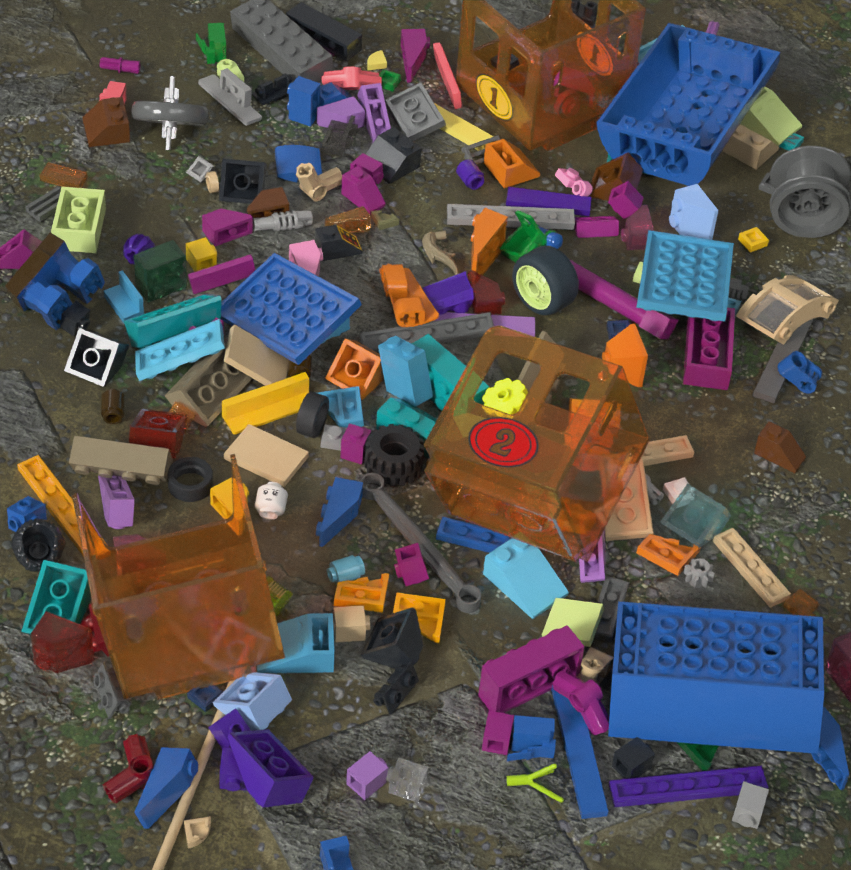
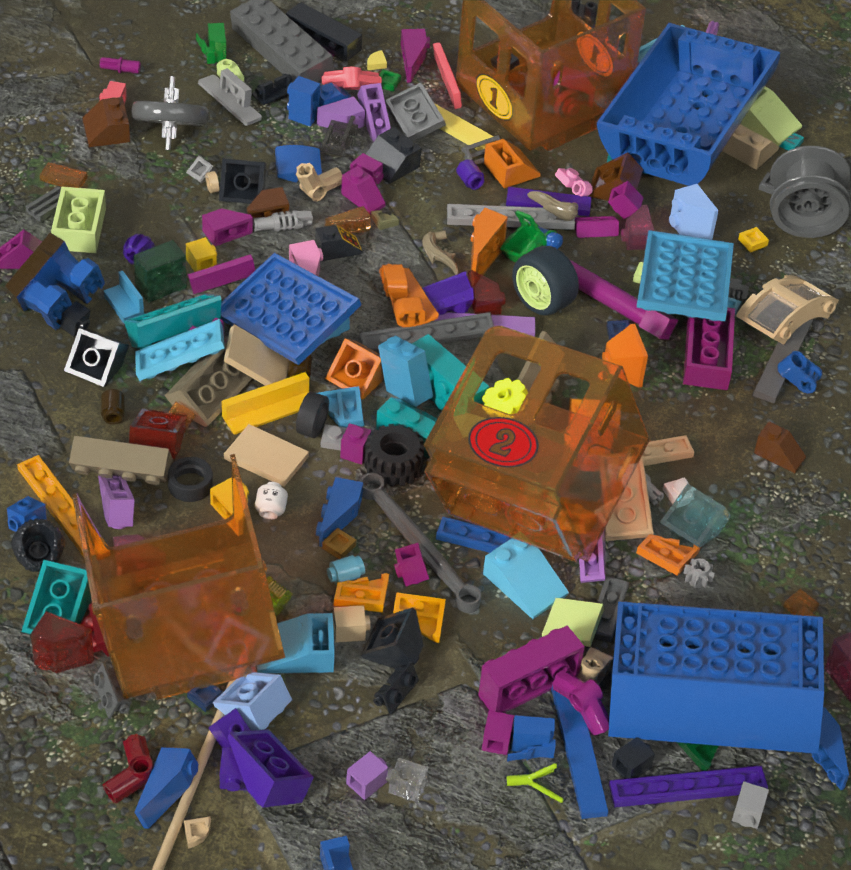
(339, 543): none -> pearl gold plate
(563, 210): none -> dark tan piece
(751, 567): tan tile -> none

